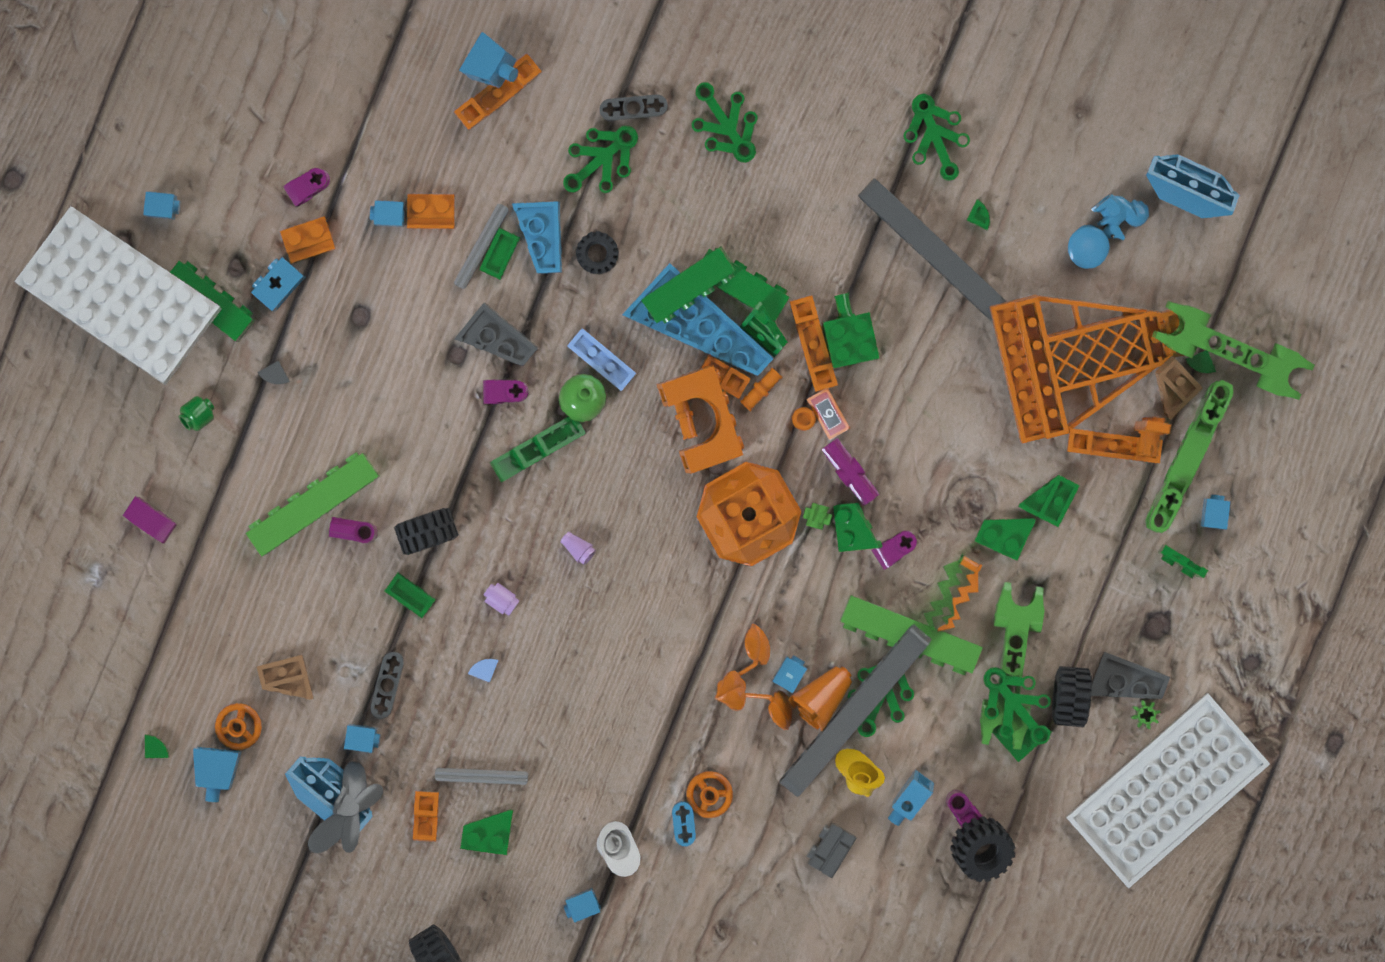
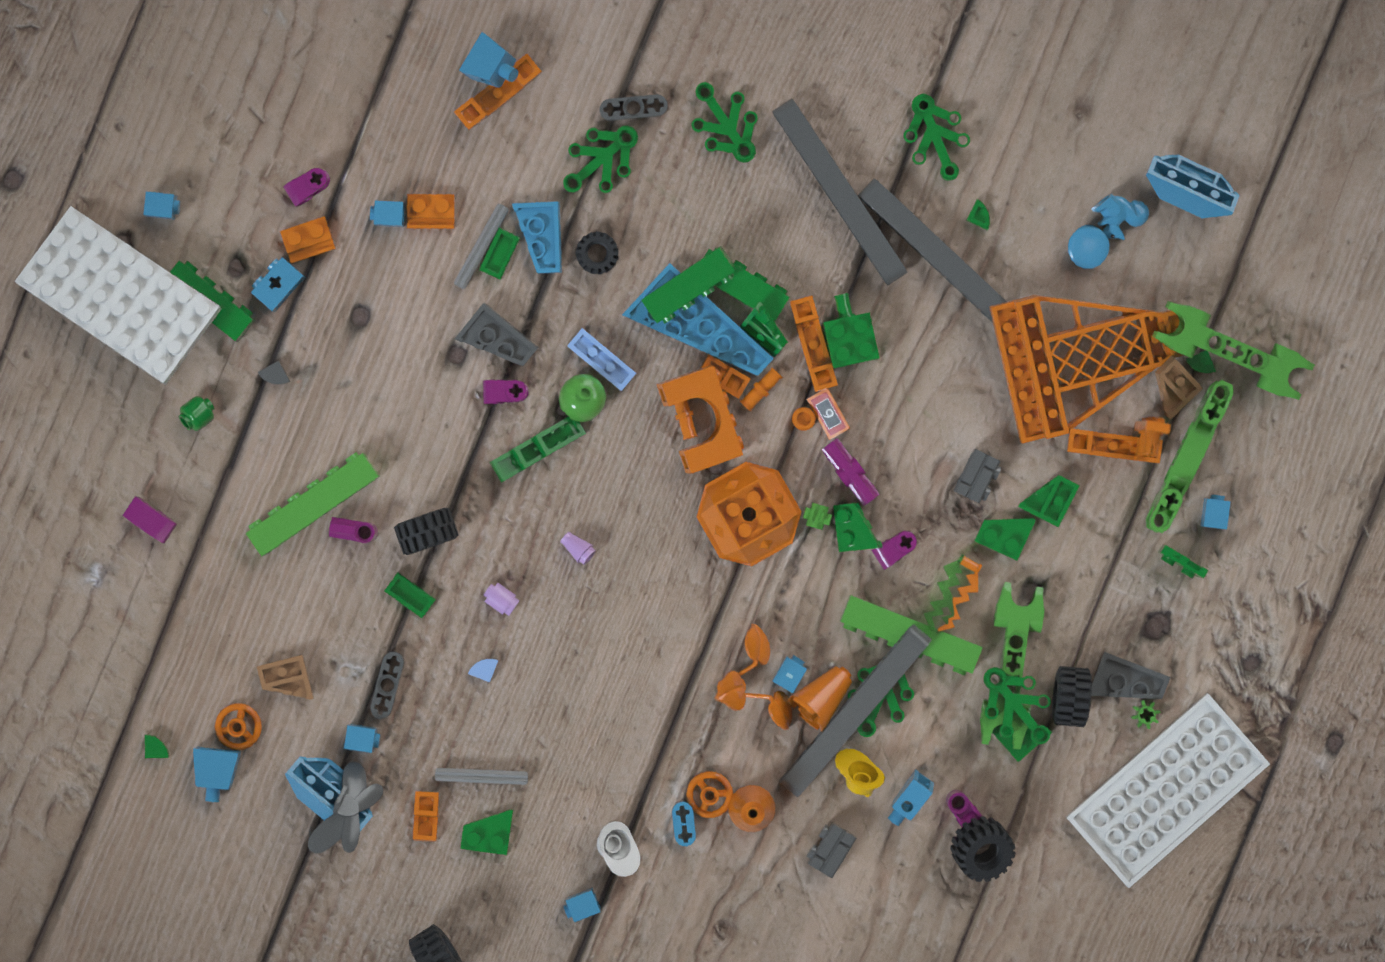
(750, 798): none -> orange cone
(839, 191): none -> dark grey beam
(977, 475): none -> dark grey brick

